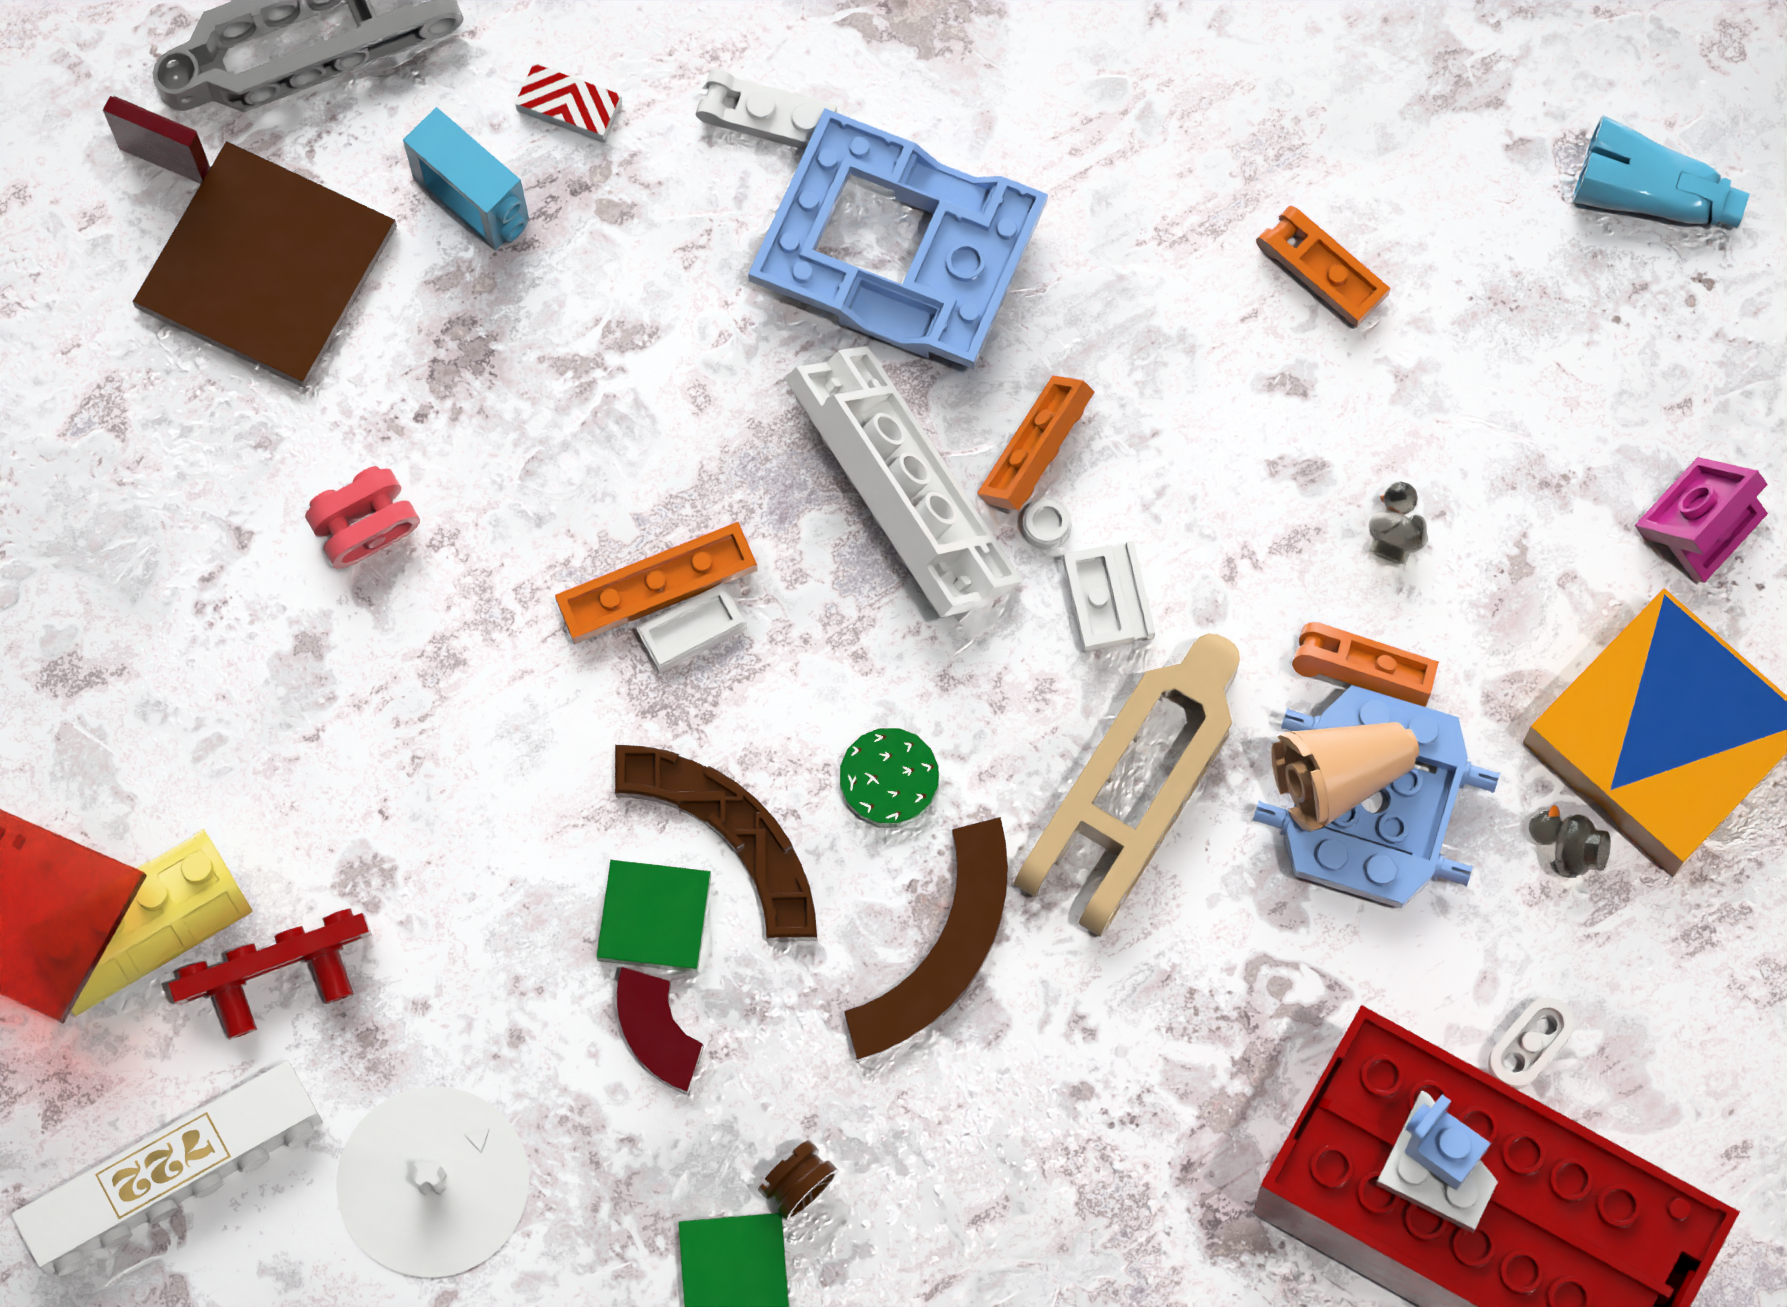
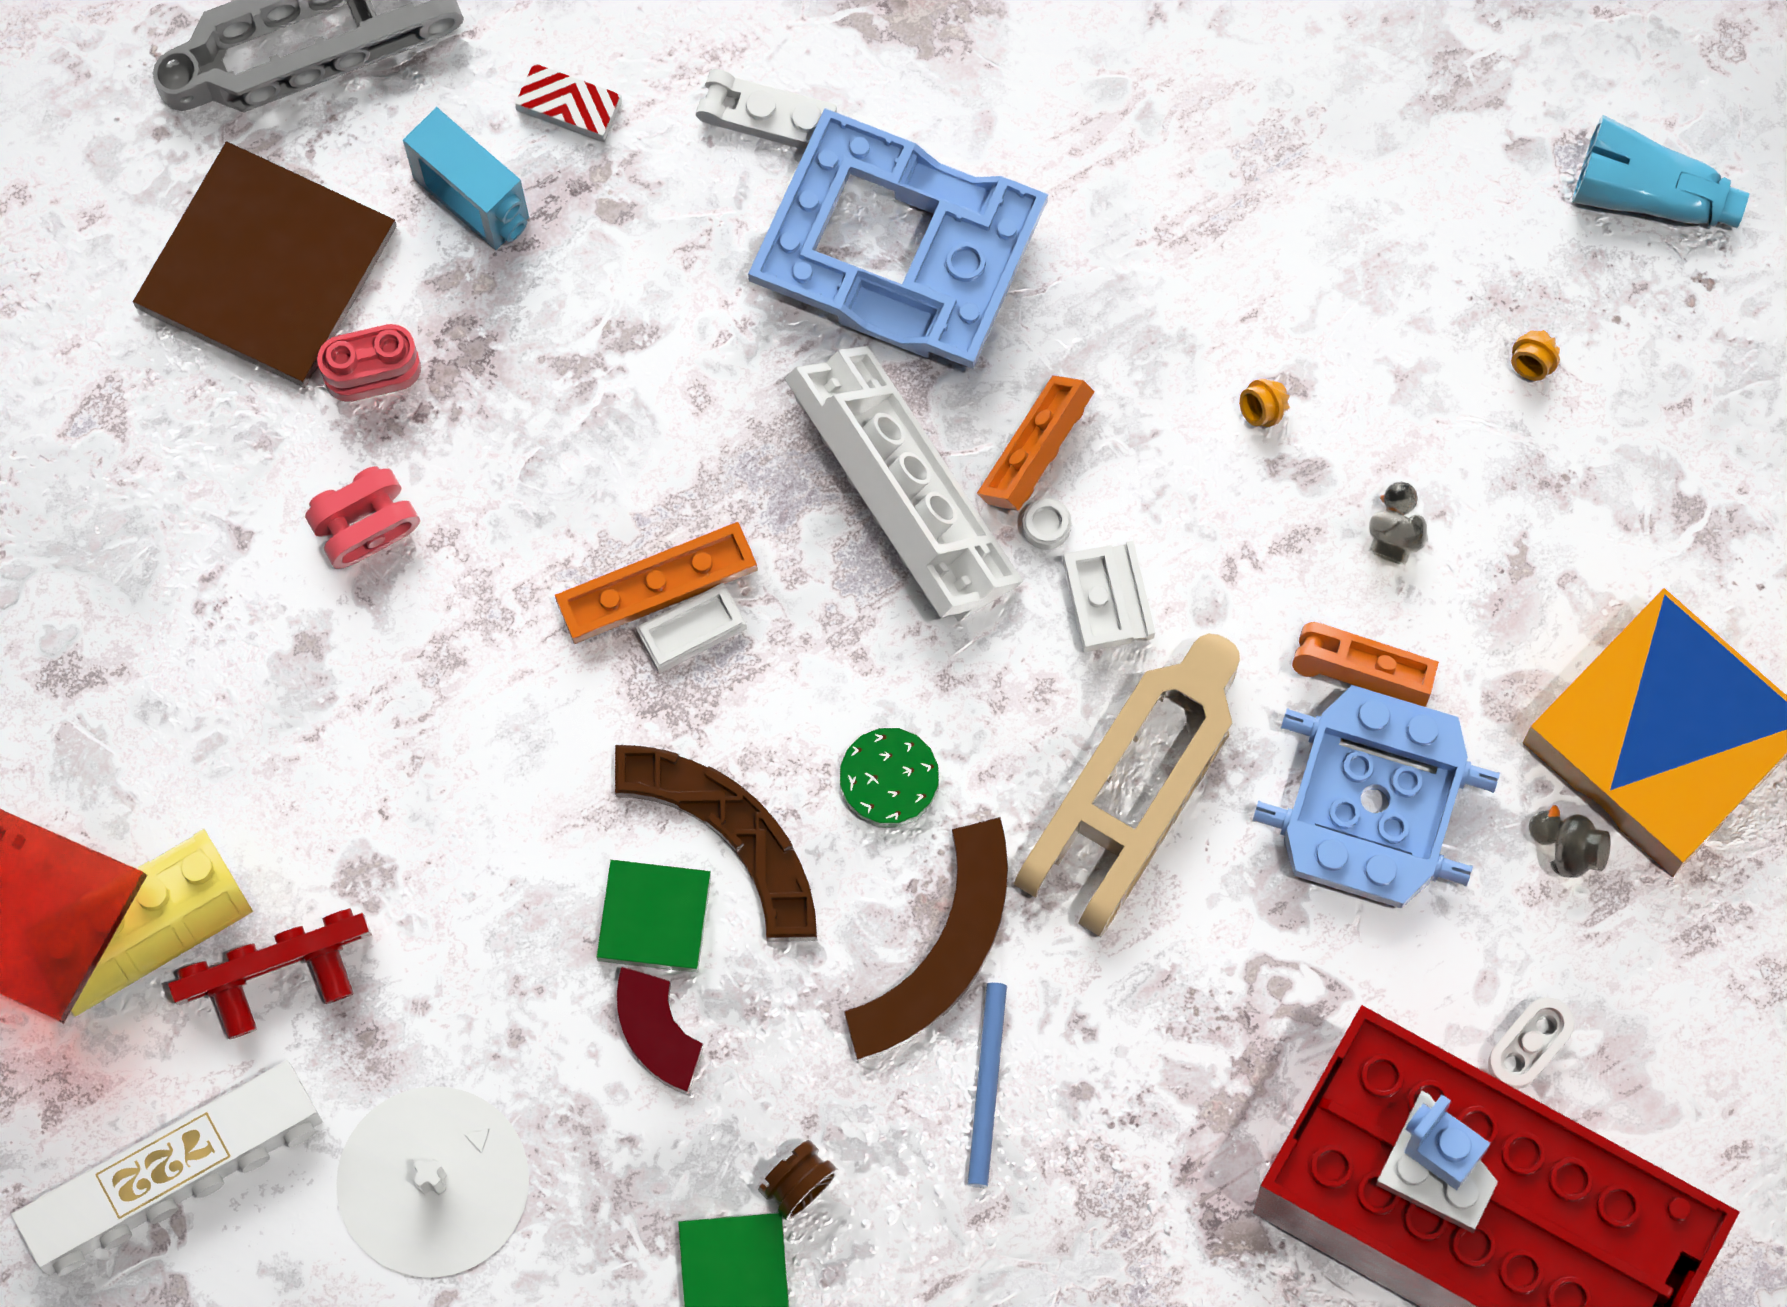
(156, 139): dark red tile -> none
(369, 362): none -> coral brick
(987, 1085): none -> medium blue bar
(1264, 402): none -> light orange plate
(1324, 266): orange plate -> none
(1339, 767): light nougat cone -> none
(1535, 355): none -> light orange plate
(1706, 514): dark pink bracket -> none

